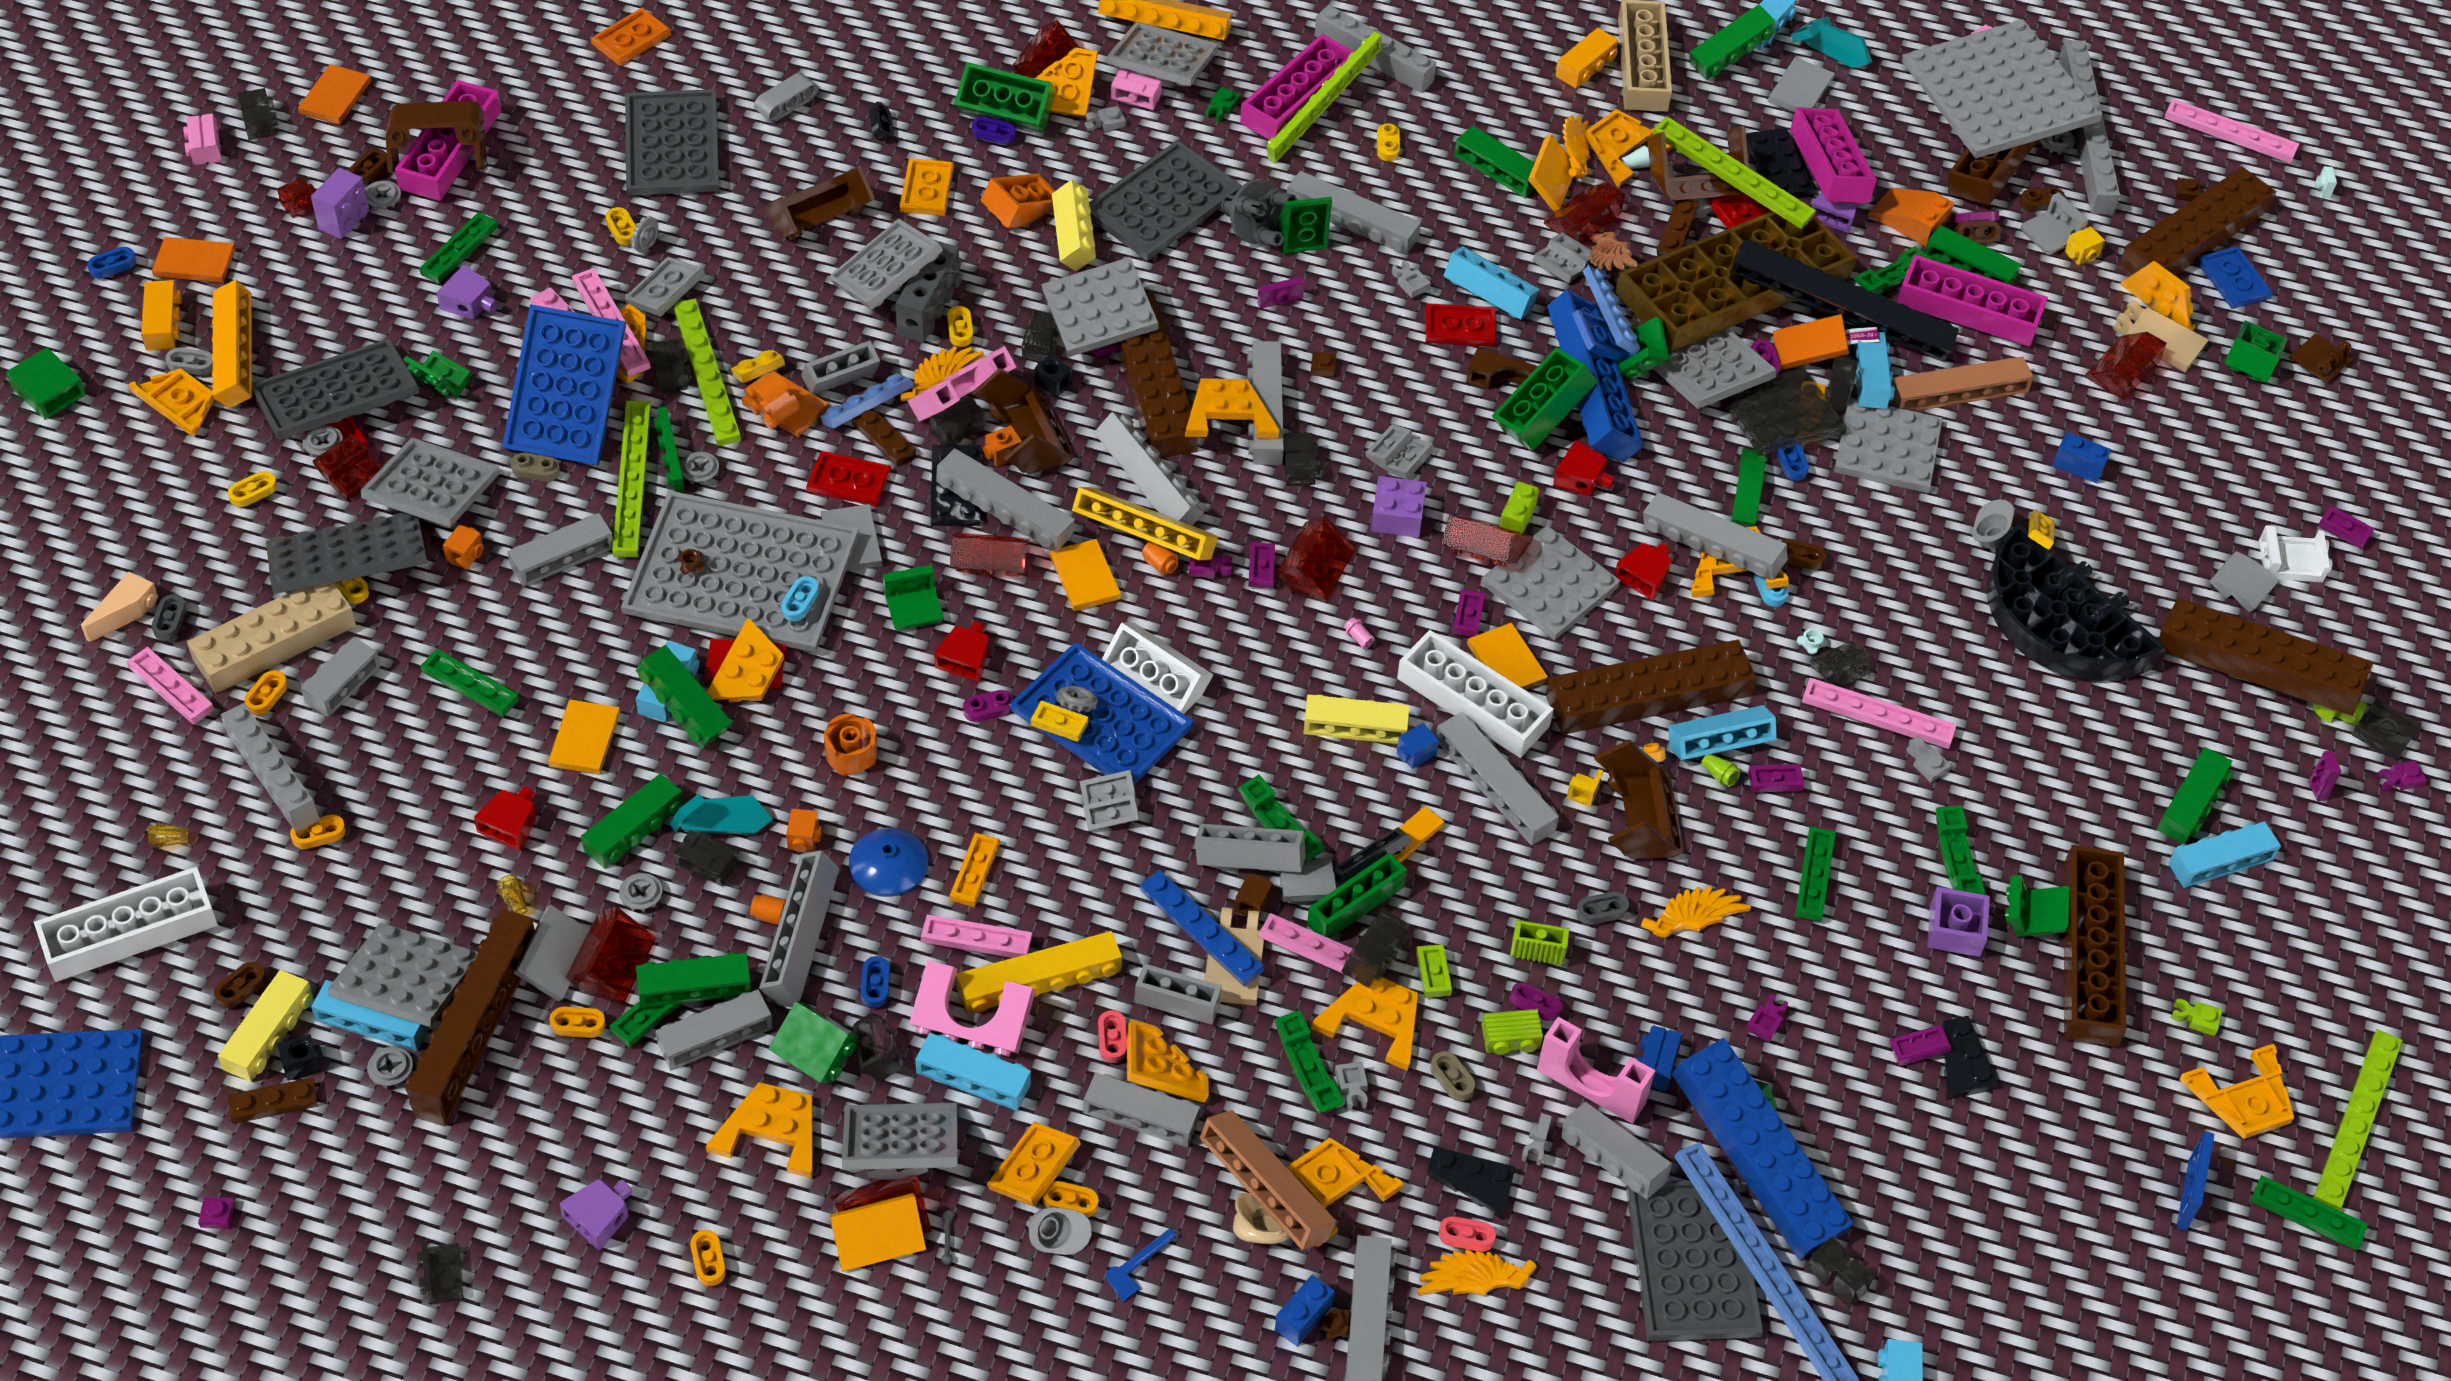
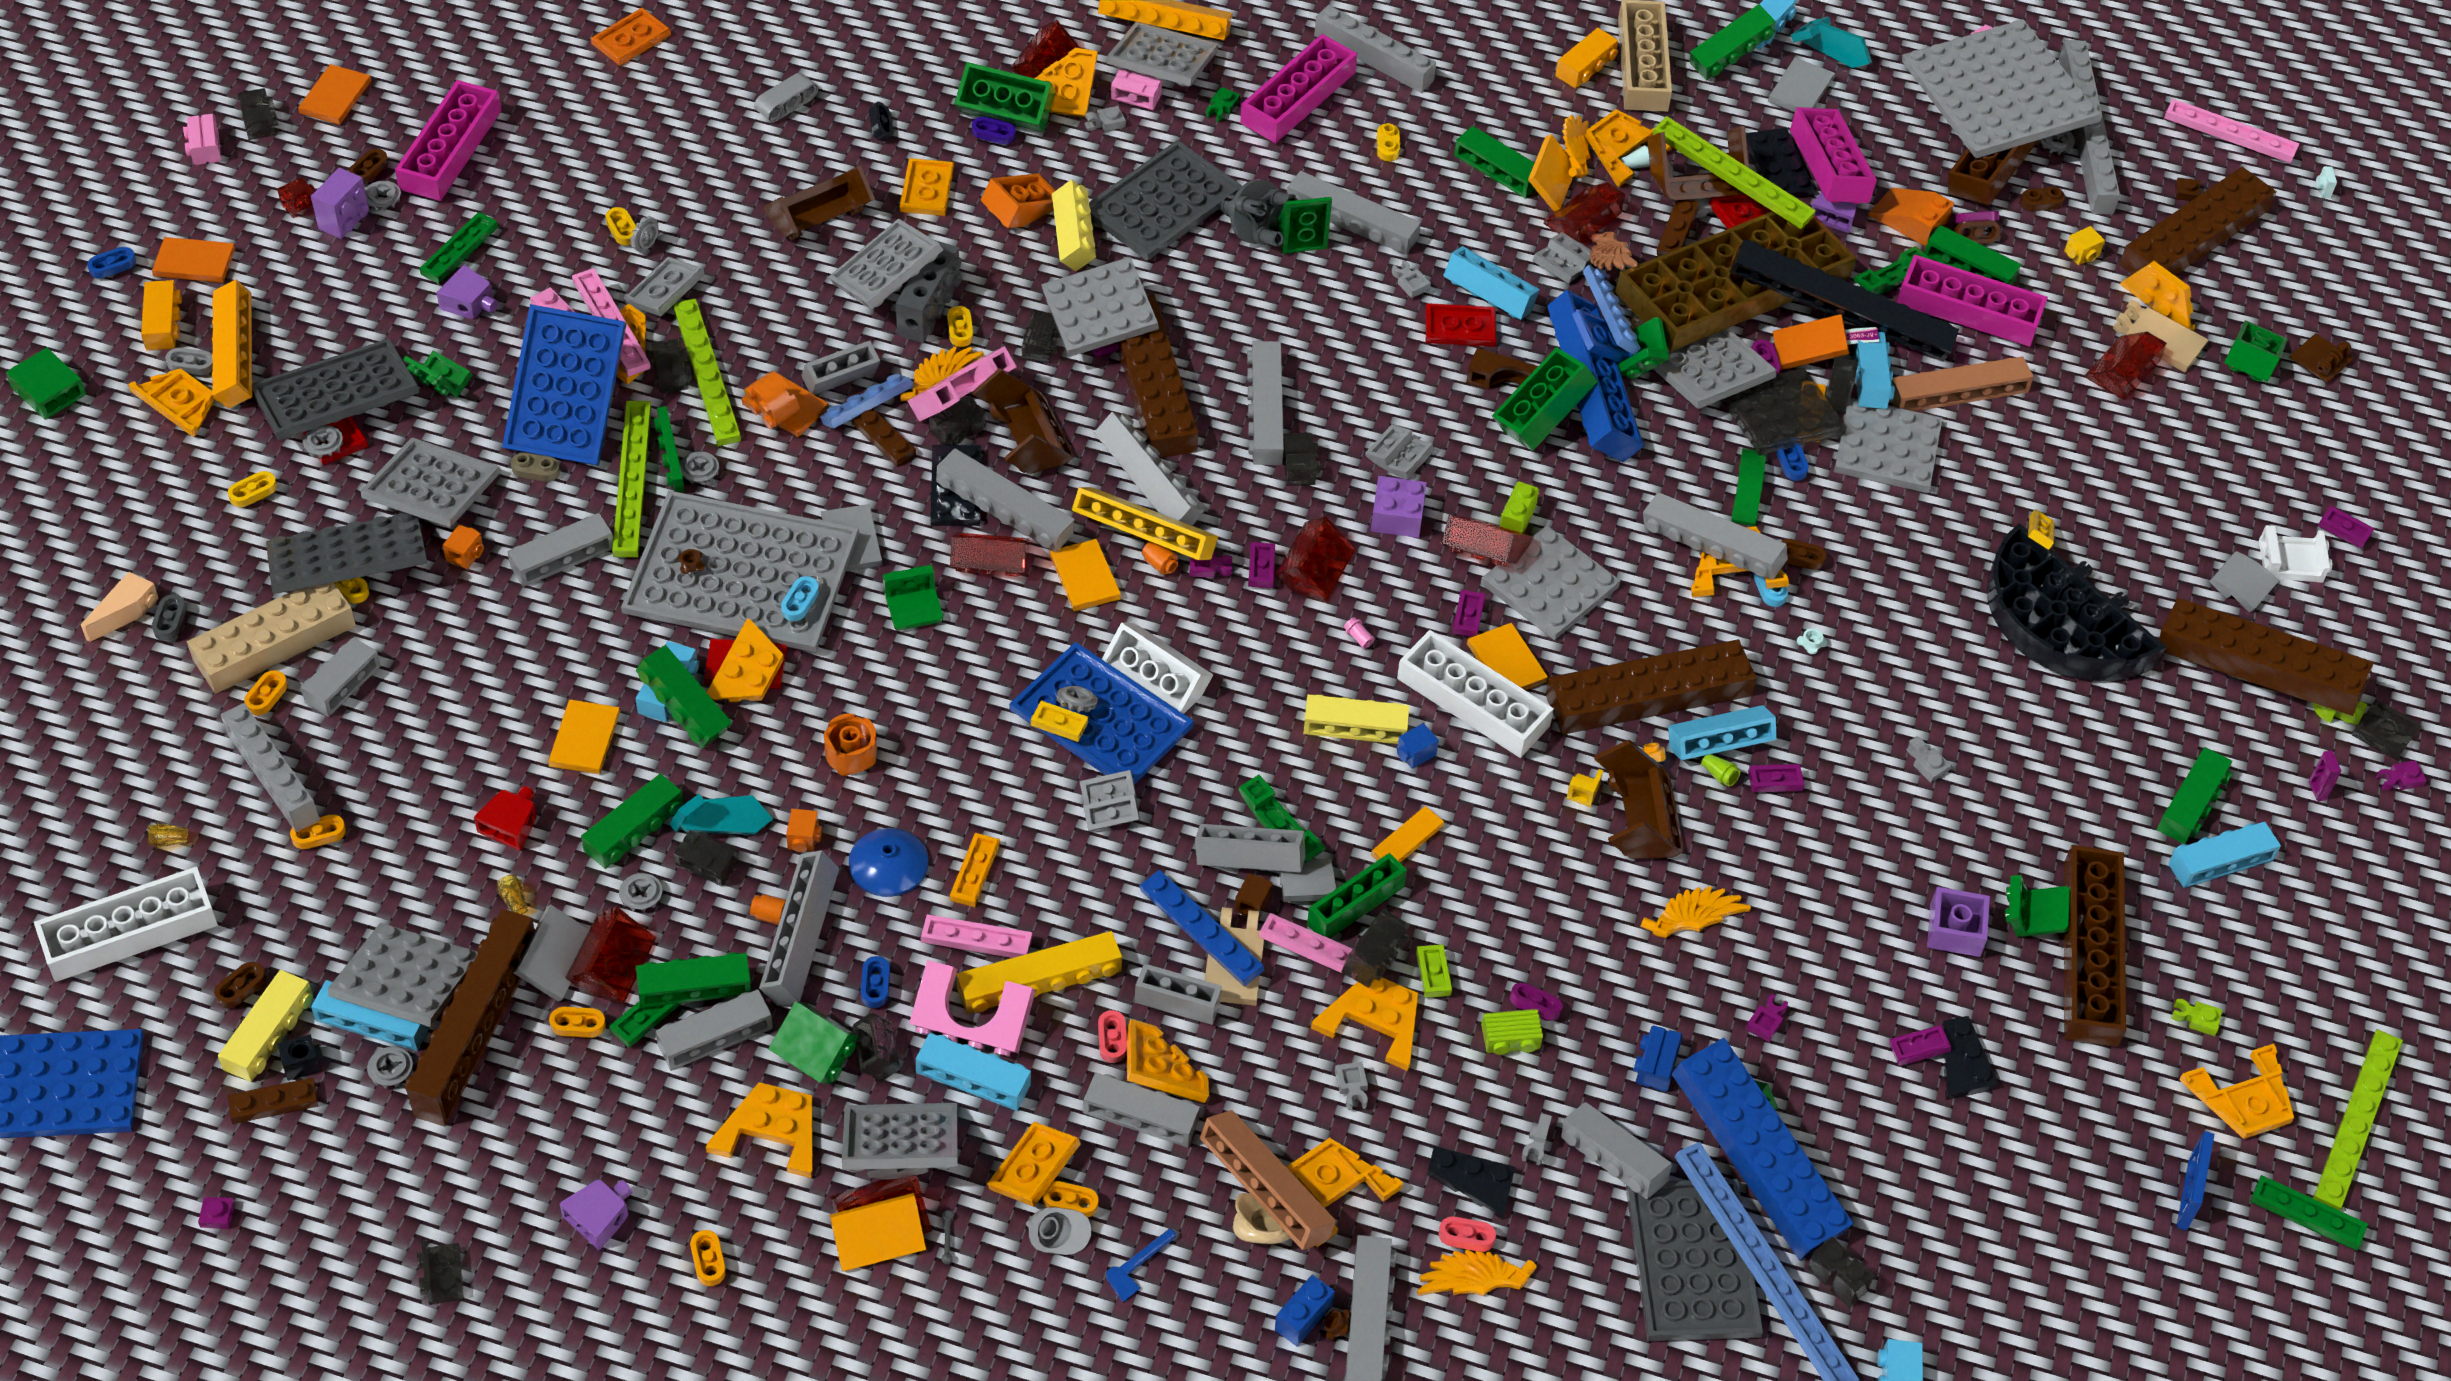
(170, 685): bright pink plate -> none
(347, 466): clear red slope -> none
(463, 115): reddish brown windscreen -> none
(469, 683): green plate -> none
(671, 142): dark grey plate -> none
(758, 366): yellow plate -> none
(848, 478): red tile -> none
(964, 652): red torso -> none
(988, 707): magenta plate -> none
(1000, 444): orange brick -> none
(1053, 376): black brick -> none
(1229, 400): light orange wing -> none
(1280, 292): magenta plate -> none
(1307, 1064): green slope -> none
(1323, 364): reddish brown plate -> none
(1324, 97): lime plate -> none
(1392, 842): black plate -> none
(1454, 1077): dark tan plate -> none
(1497, 778): light grey brick -> none
(1539, 942): lime brick -> none
(1564, 1063): bright pink arch -> none
(1582, 471): red torso -> none
(1600, 907): dark grey plate -> none
(1645, 569): red torso -> none
(1815, 874): green plate -> none
(1843, 664): clear smoke bracket -> none
(1879, 713): bright pink plate -> none
(1956, 850): green slope -> none
(1993, 523): light grey piece -> none
(2052, 229): light grey bracket -> none
(2081, 457): blue brick -> none
(2234, 277): blue tile -> none

